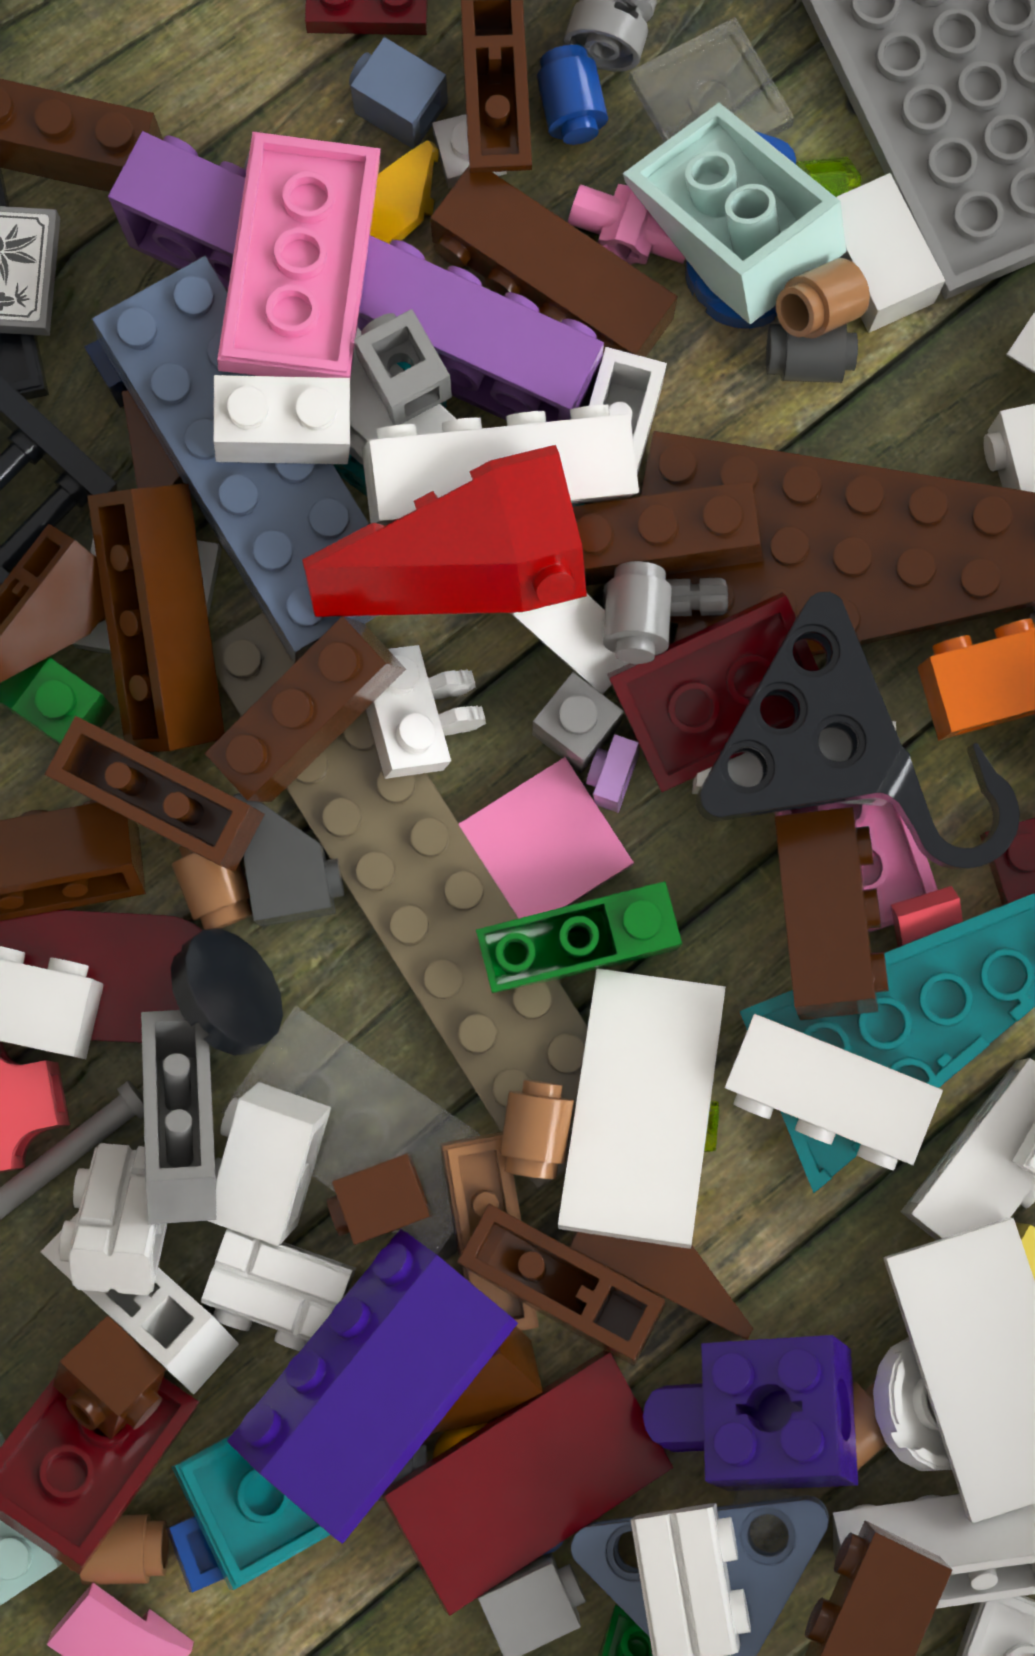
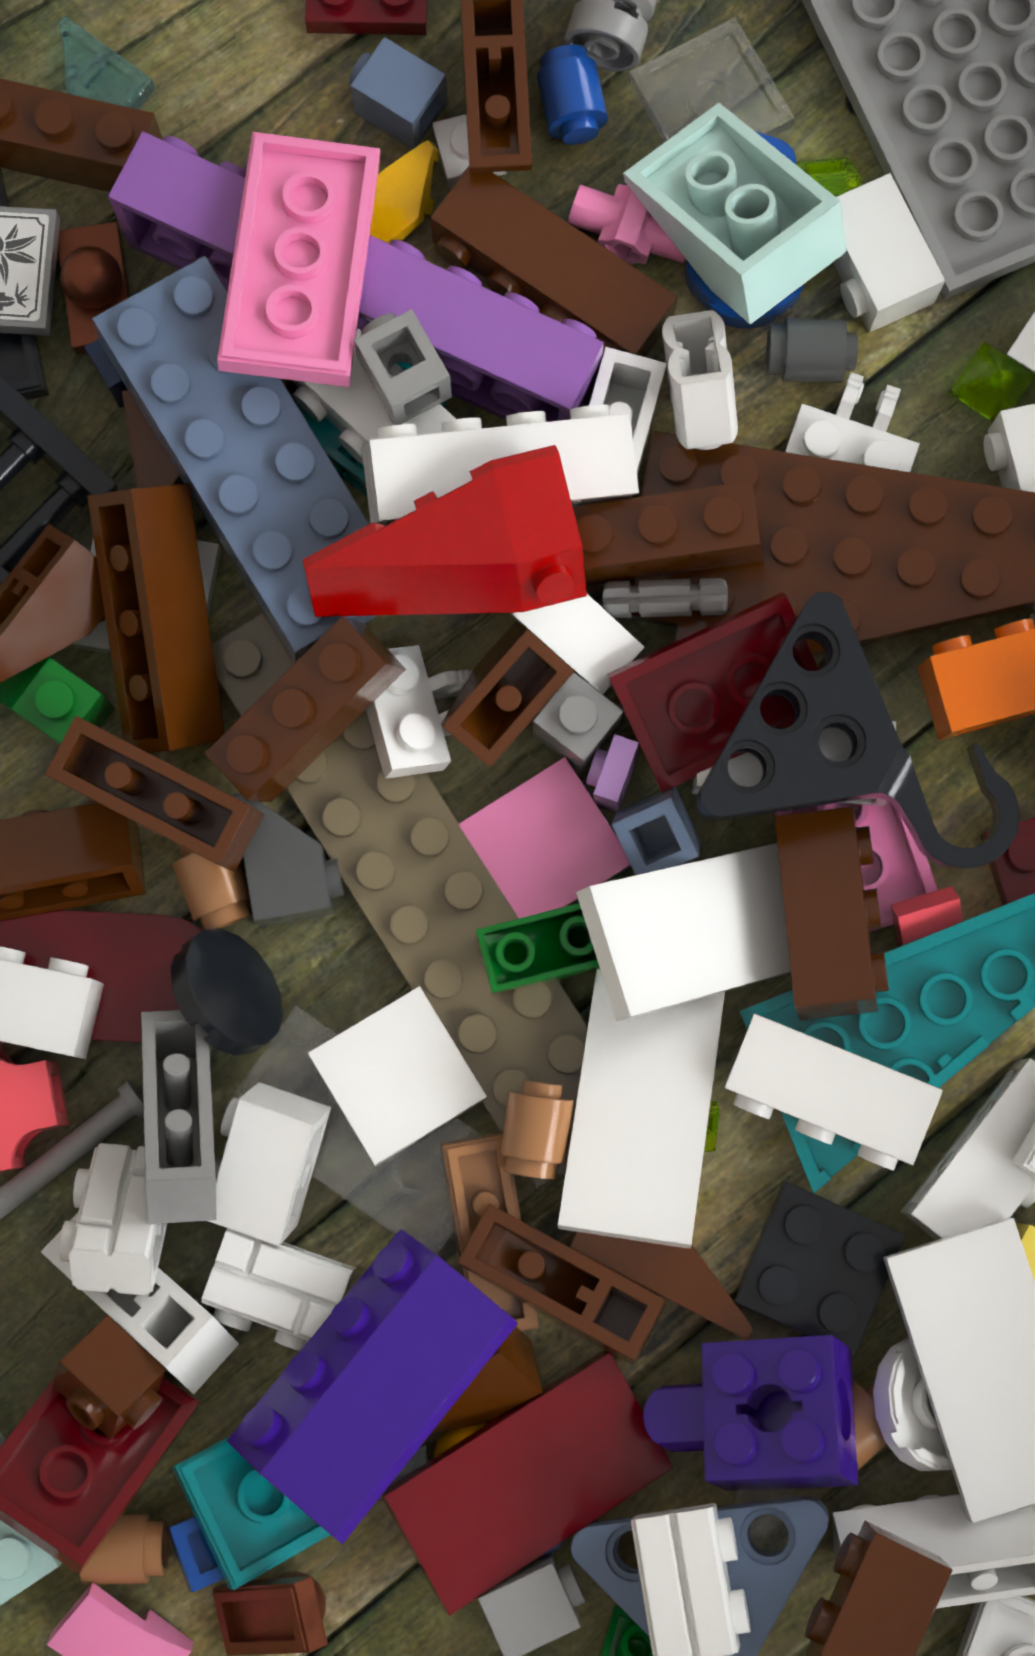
(91, 277): none -> copper tile
(99, 72): none -> clear light blue tile
(272, 1615): none -> copper tile
(281, 419): white brick -> none
(378, 1200): reddish brown brick -> none
(397, 1076): none -> white tile
(505, 693): none -> reddish brown slope
(637, 612): light grey brick -> none
(657, 832): none -> sand blue brick
(688, 930): none -> white tile
(700, 380): none -> white brick
(818, 1267): none -> black plate
(823, 299): medium nougat brick -> none
(841, 439): none -> white hinge
(991, 382): none -> clear neon green slope

